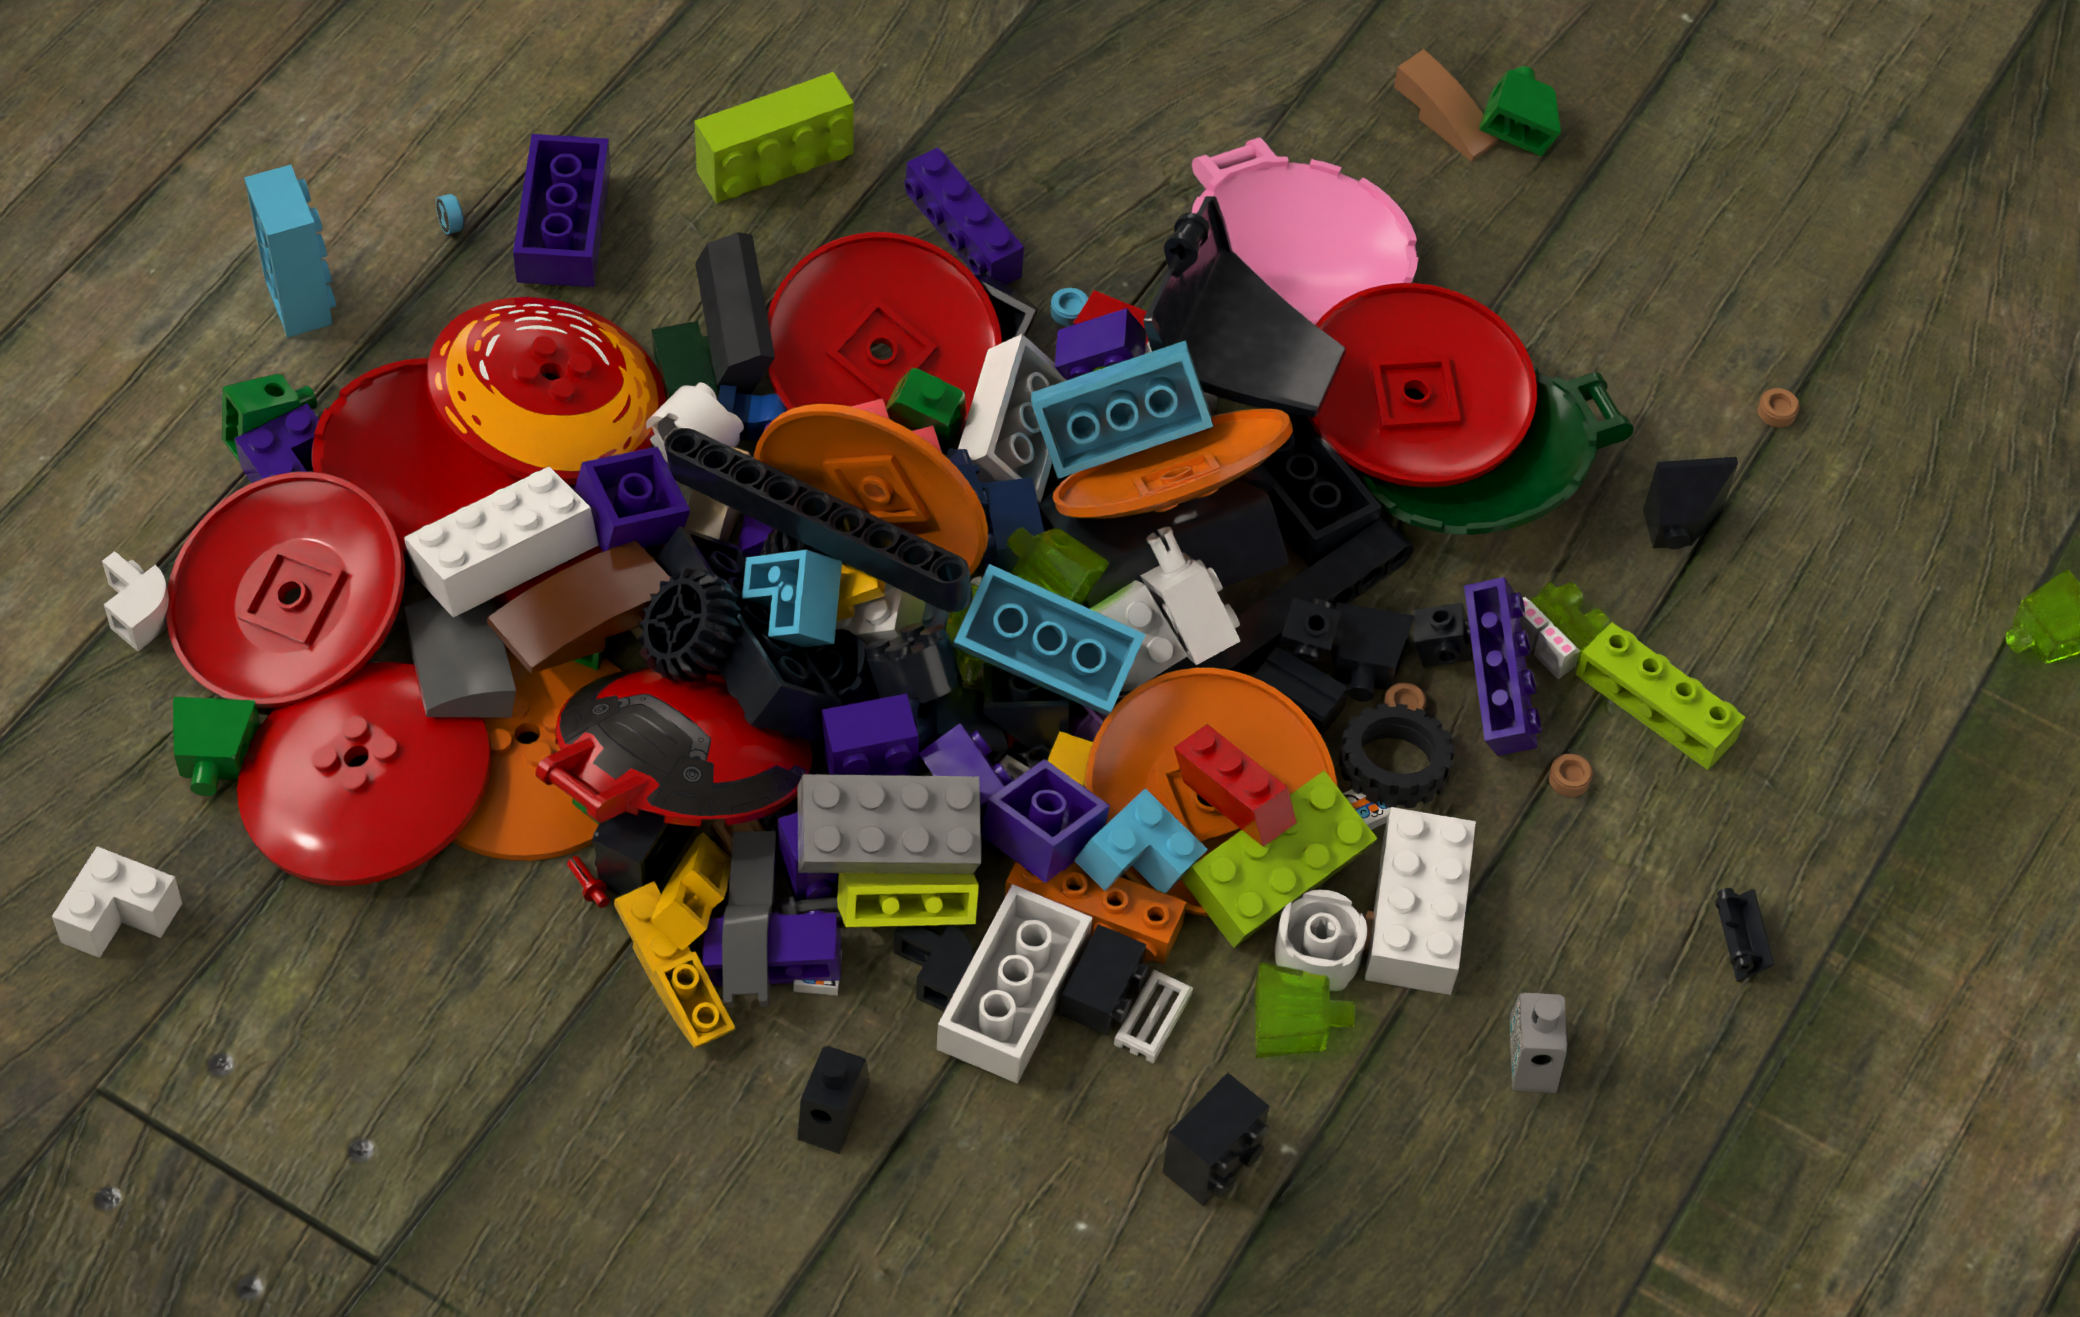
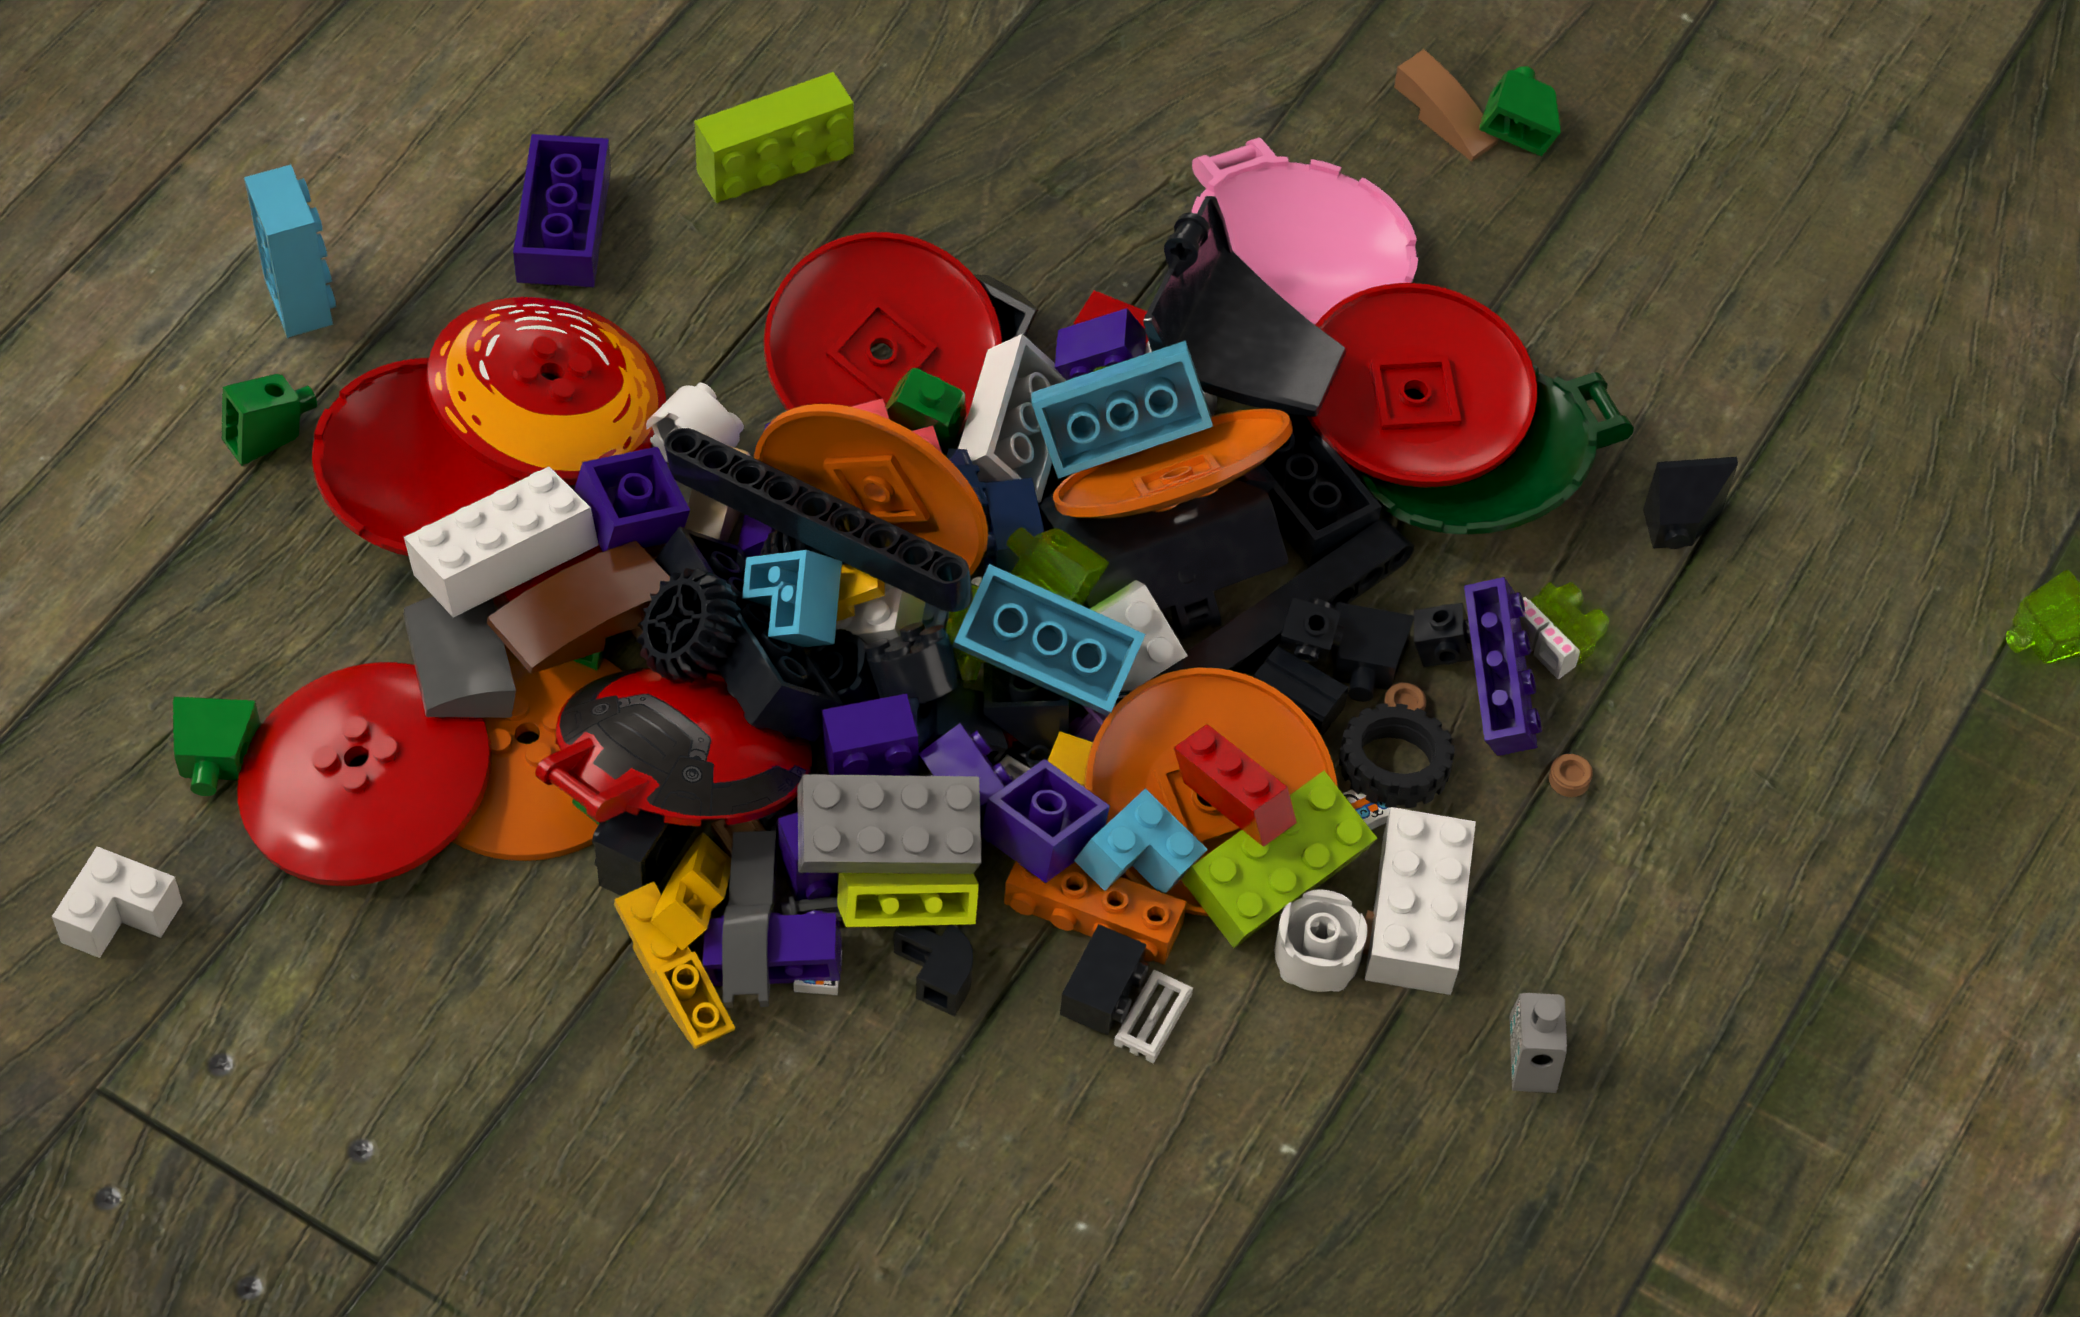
(141, 601): white brick -> none
(244, 559): red dish -> none
(278, 445): dark purple brick -> none
(449, 213): medium azure tile -> none
(593, 889): red piece -> none
(682, 357): clear green brick -> none
(735, 312): black piece -> none
(751, 409): leg -> none
(836, 1088): black torso -> none
(963, 217): dark purple brick -> none
(1013, 983): white brick -> none
(1067, 305): medium azure tile -> none
(1190, 599): white brick -> none
(1216, 1140): black brick -> none
(1295, 1011): clear neon green torso -> none
(1660, 695): lime brick -> none
(1744, 932): black hinge -> none
(1778, 407): medium nougat tile -> none

